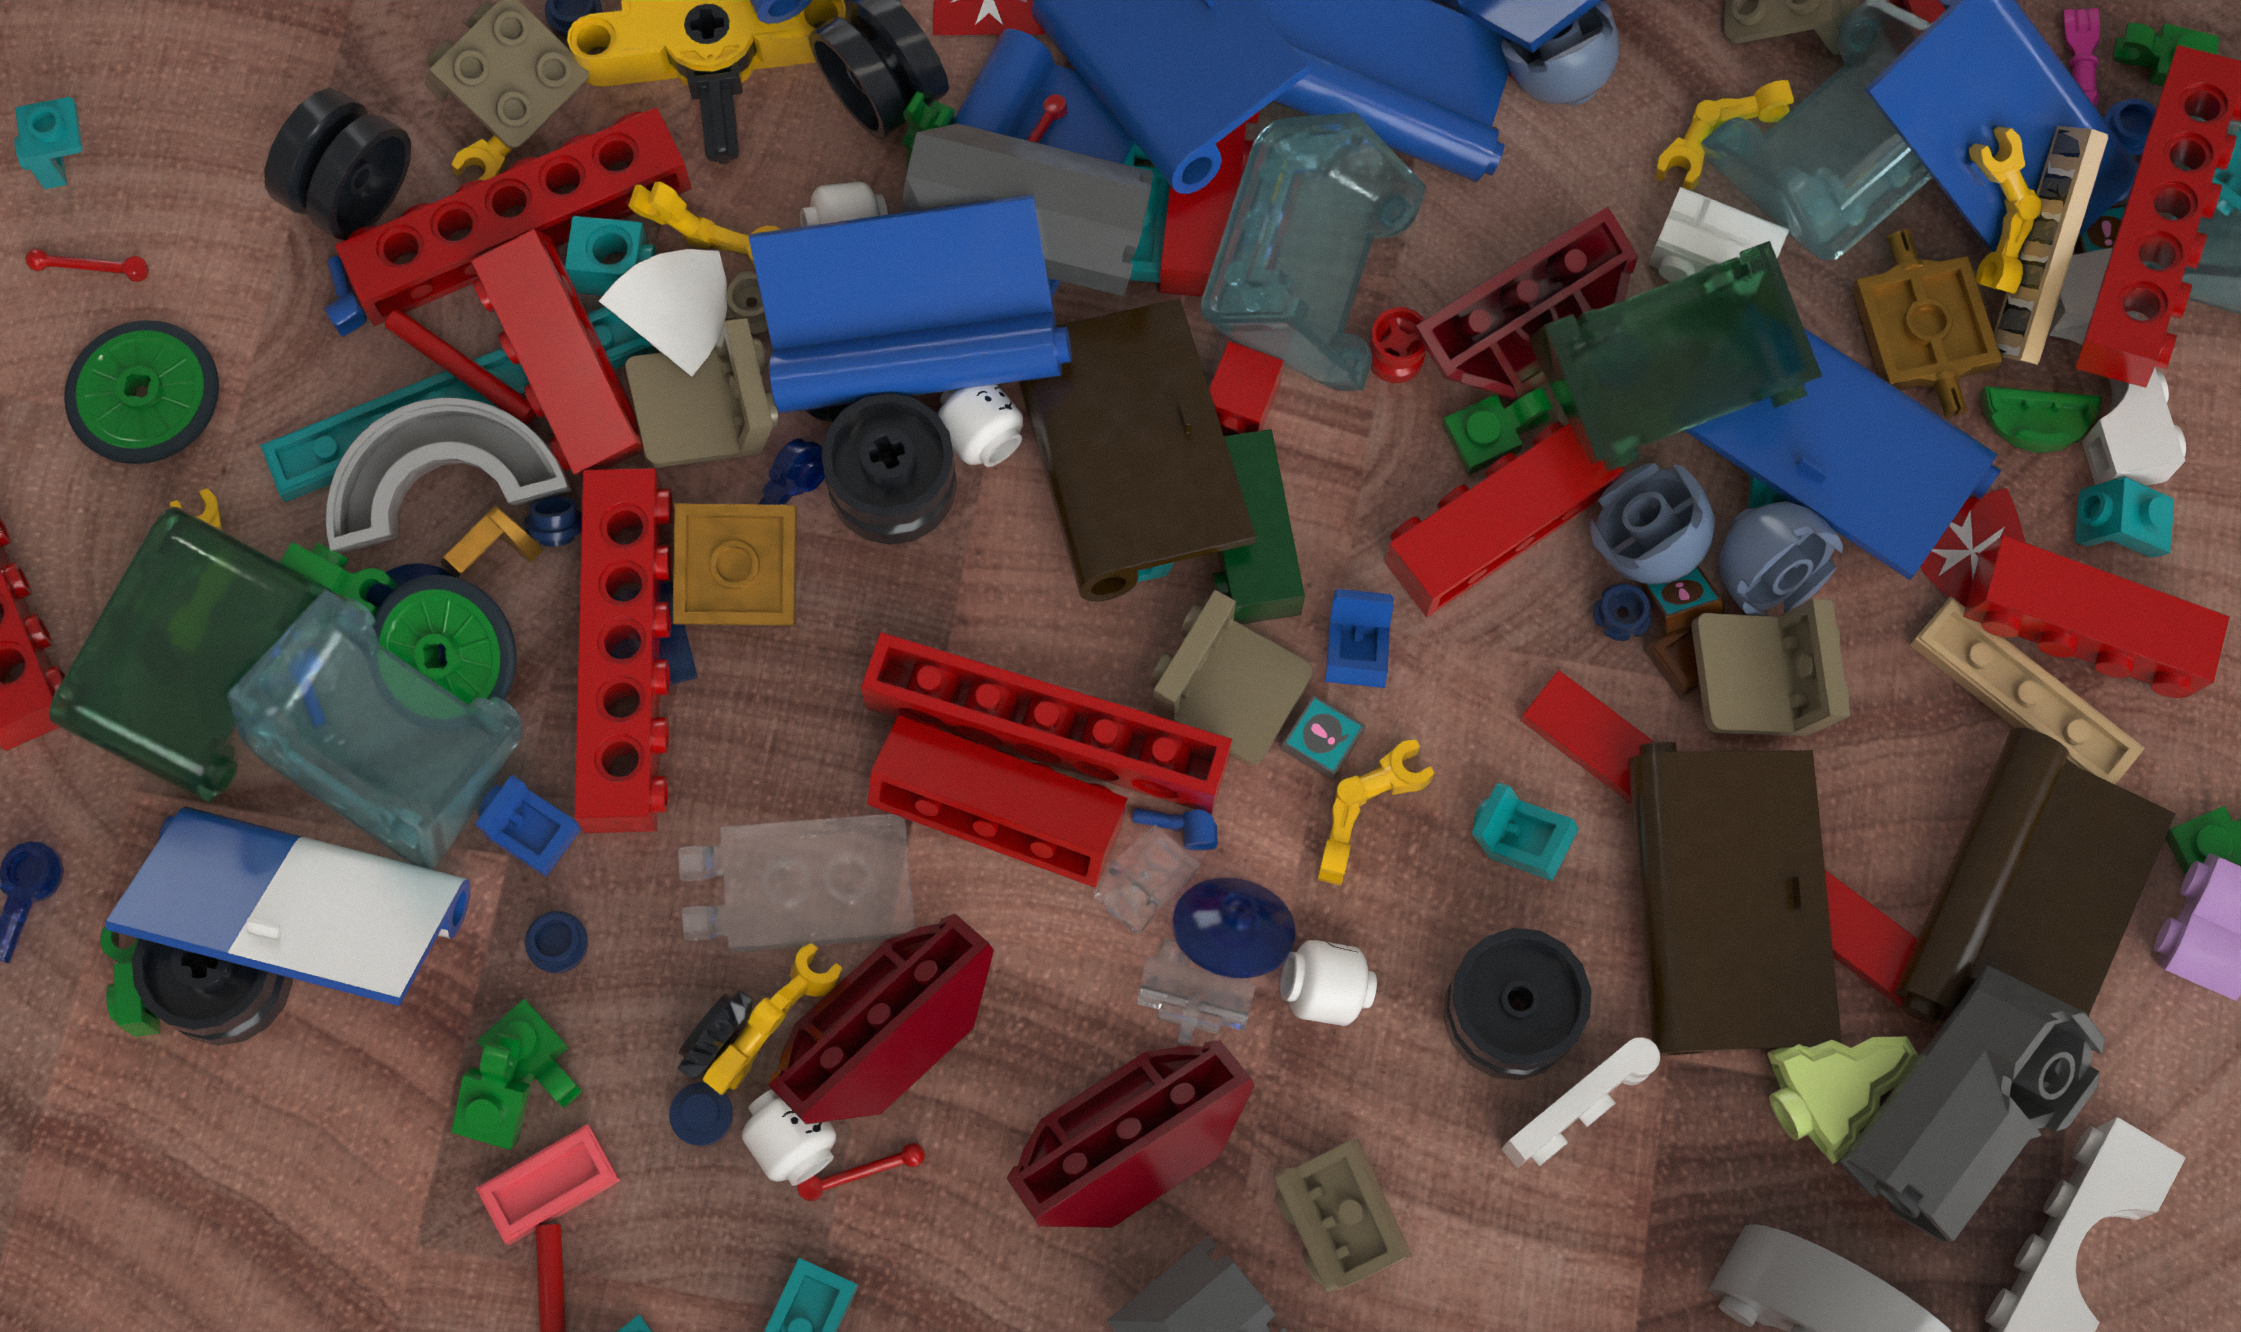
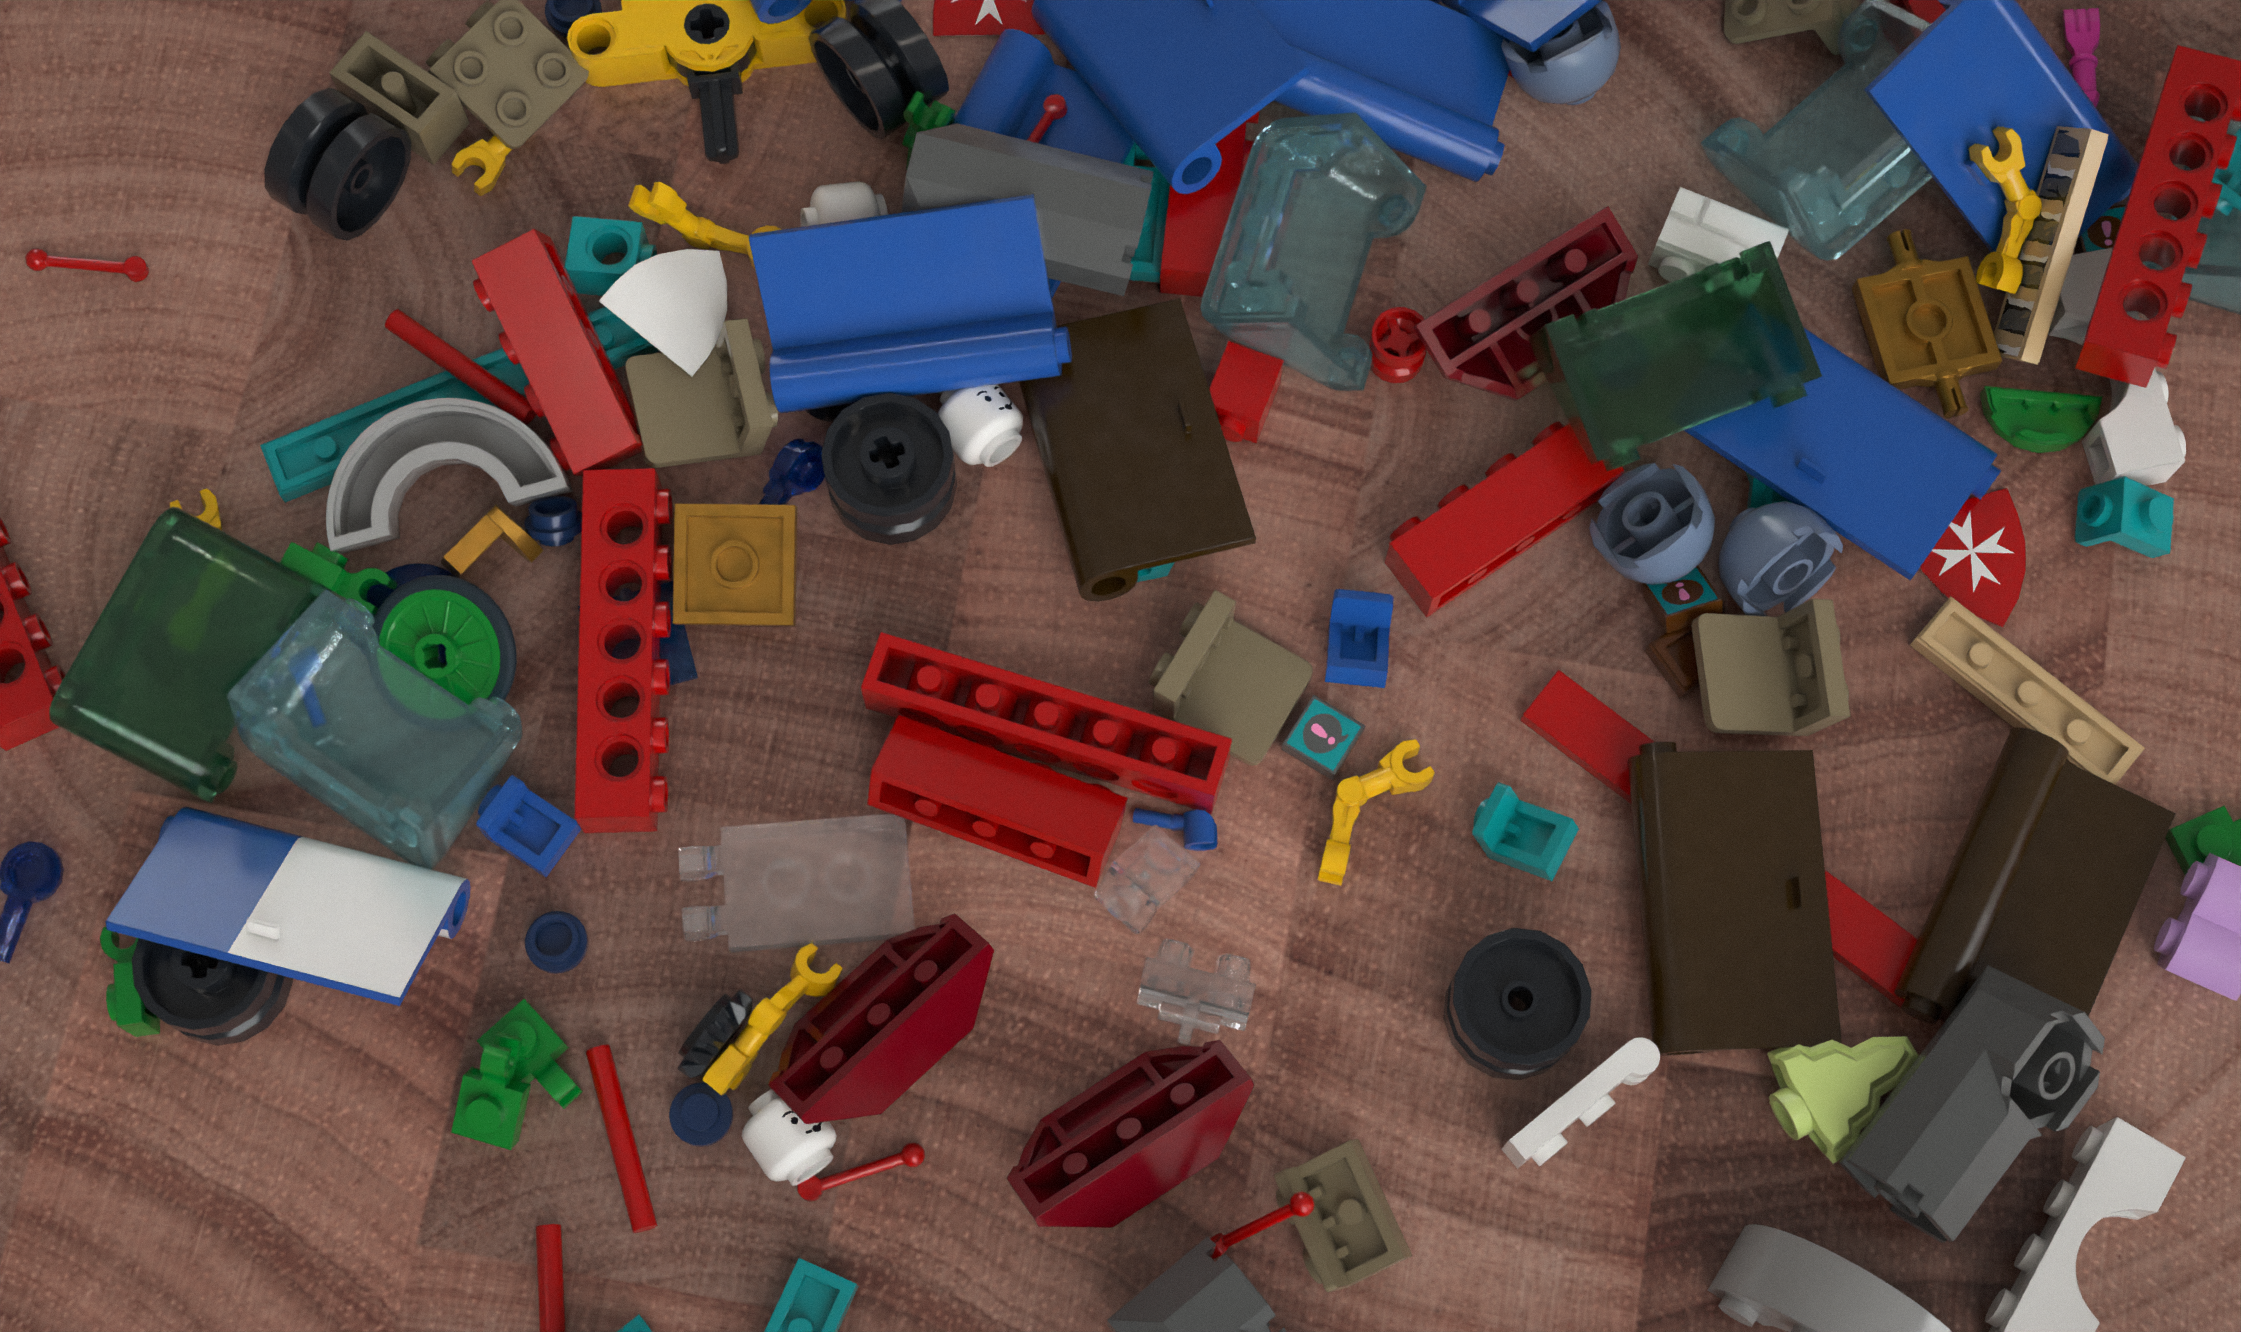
(46, 135): teal bracket -> none
(134, 429): green wheel -> none
(345, 311): blue hand -> none
(402, 94): none -> dark tan brick
(478, 205): red brick -> none
(547, 1184): coral tile -> none
(621, 1139): none -> red bar
(740, 290): dark tan plate -> none
(1233, 927): clear blue dish -> none
(1266, 574): dark green brick -> none
(1300, 1204): none -> red hinge
(1327, 982): white head -> none
(1489, 431): green plate -> none
(1633, 601): dark blue plate -> none
(1767, 103): yellow piece -> none
(2096, 618): red brick -> none
(2131, 123): blue plate -> none
(2153, 50): green plate -> none

